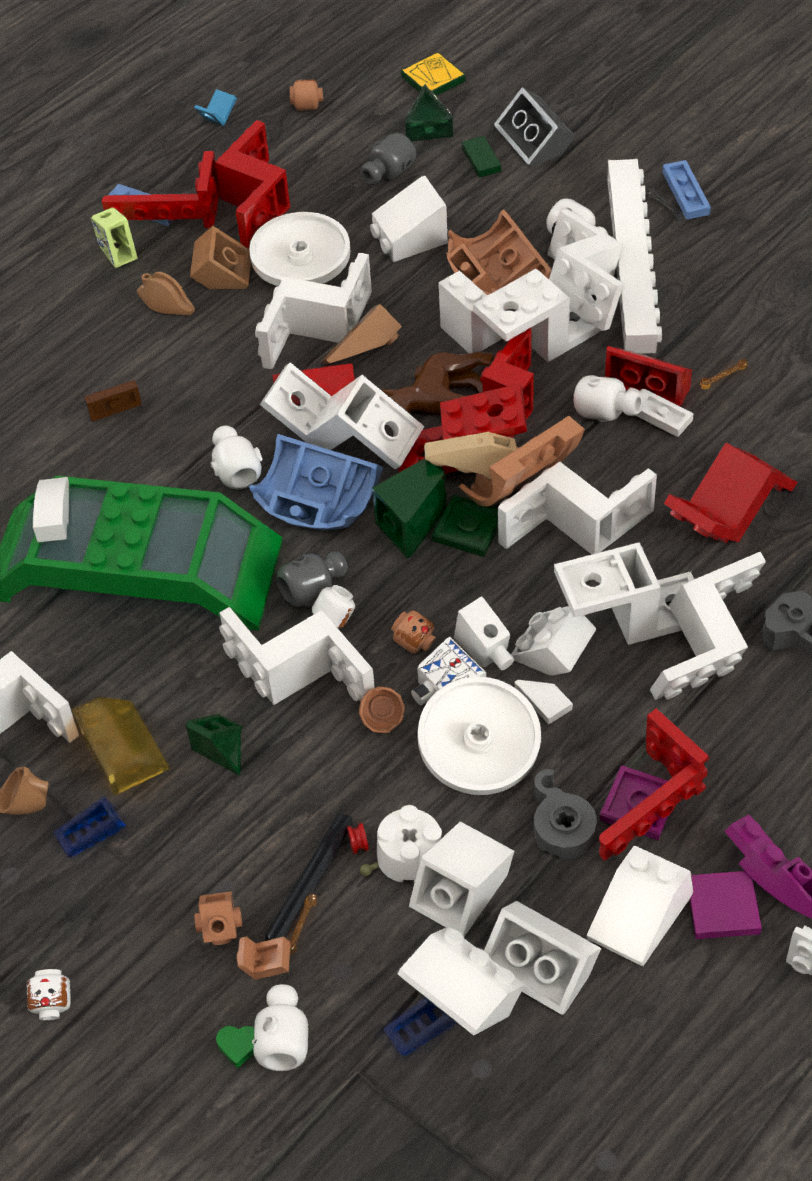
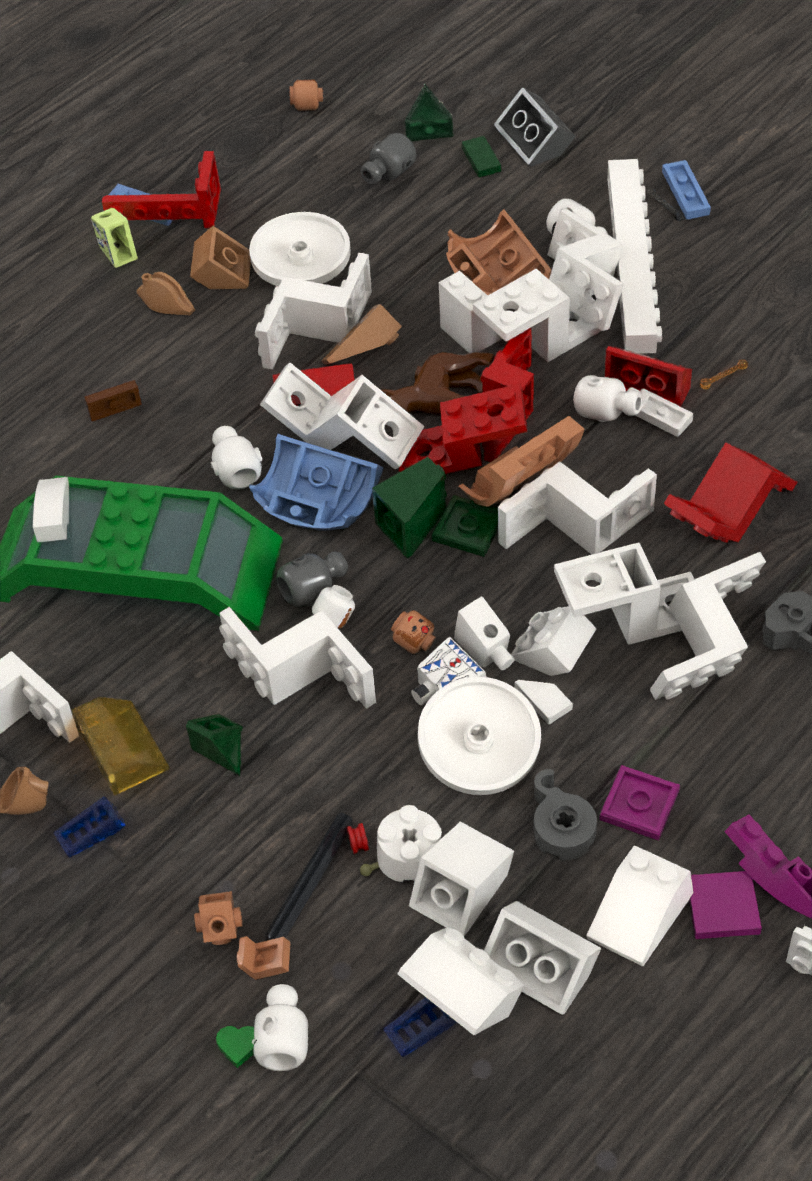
(48, 994): white head -> none
(218, 108): dark azure bracket -> none
(252, 182): red bracket -> none
(309, 902): clear orange hinge -> none
(381, 709): nougat hair -> none
(411, 221): white slope -> none
(434, 72): yellow tile -> none
(470, 452): tan slope -> none
(686, 766): red bracket -> none

